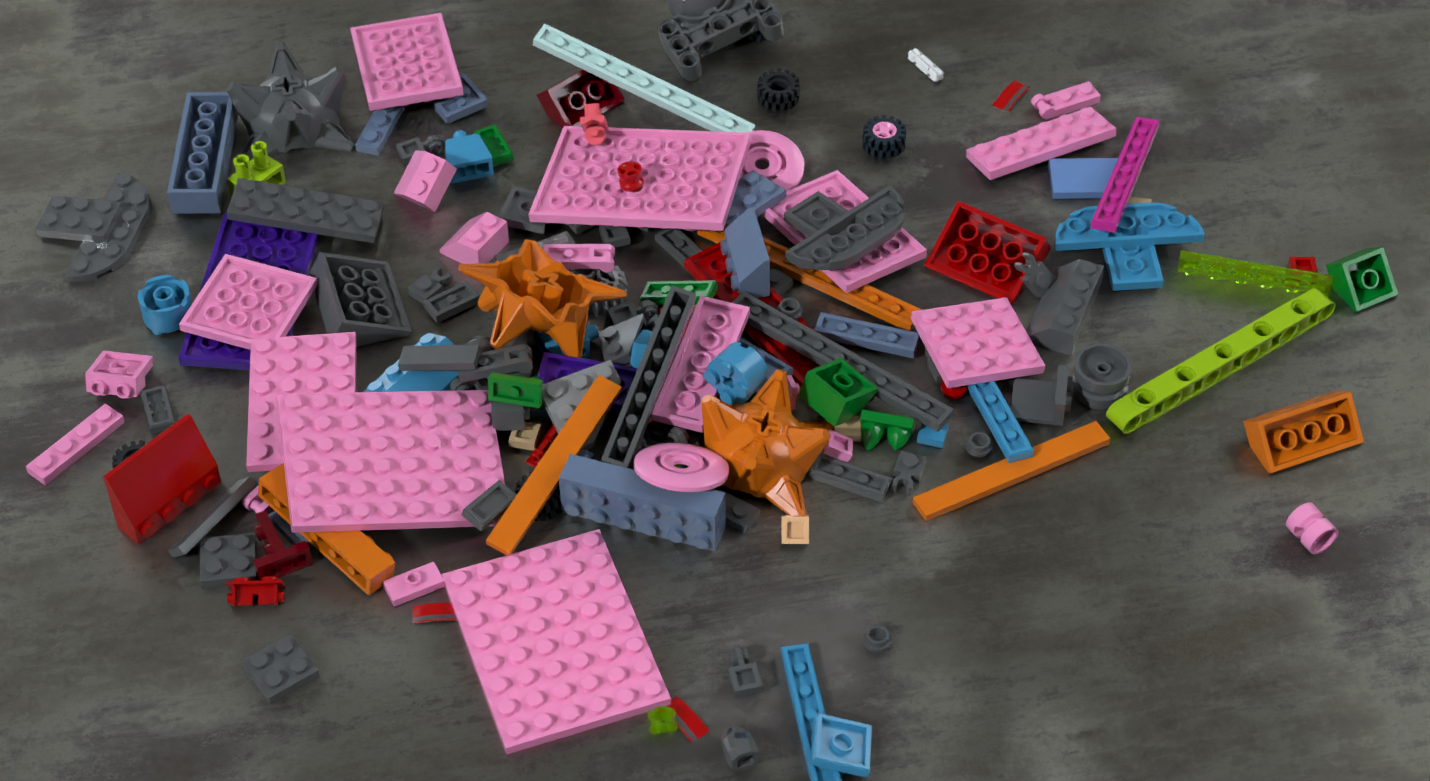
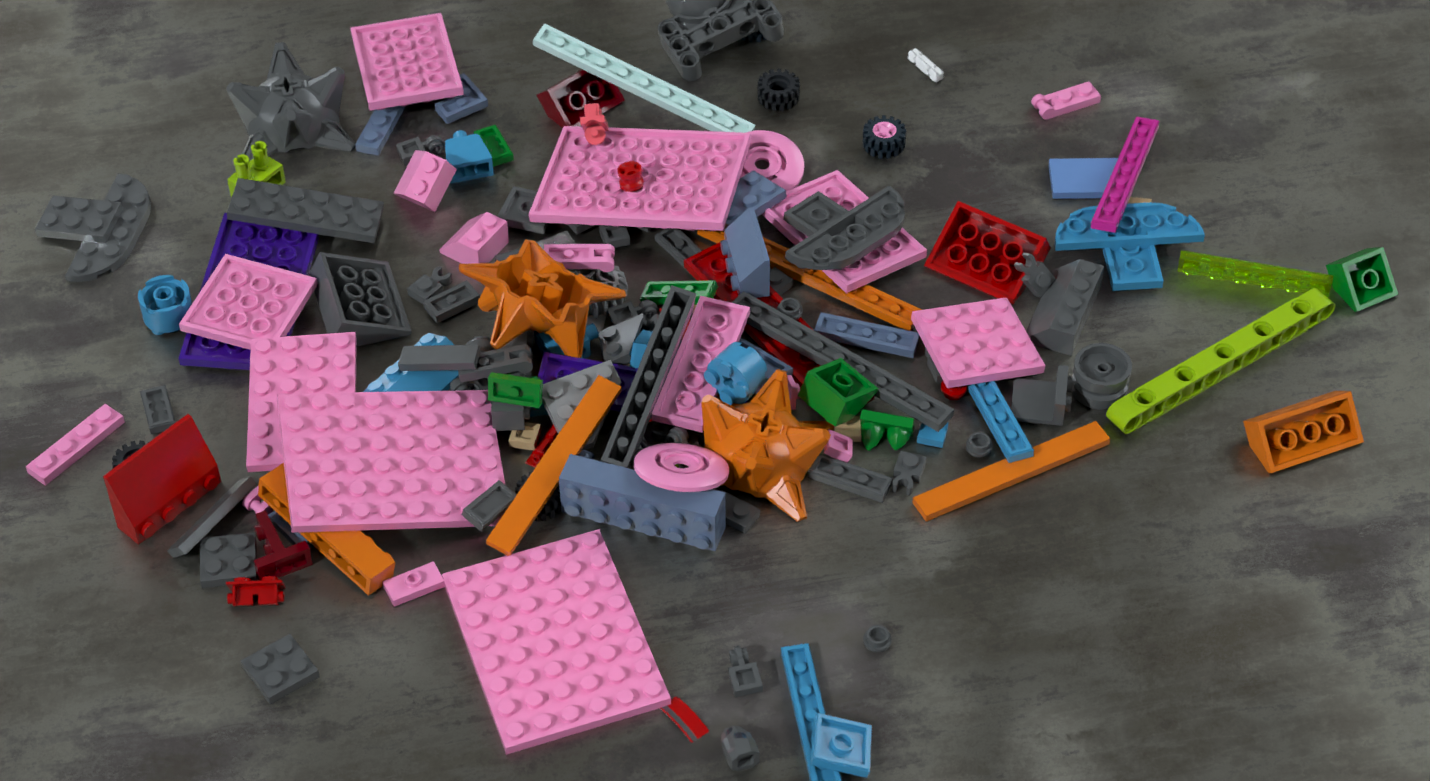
(118, 374): bright pink plate -> none
(202, 153): sand blue brick -> none
(433, 612): red sticker -> none
(659, 714): clear neon green plate -> none
(795, 529): light nougat plate -> none
(1010, 95): red sticker -> none
(1040, 143): bright pink plate -> none
(1303, 263): red tile -> none
(1310, 526): bright pink wheel -> none

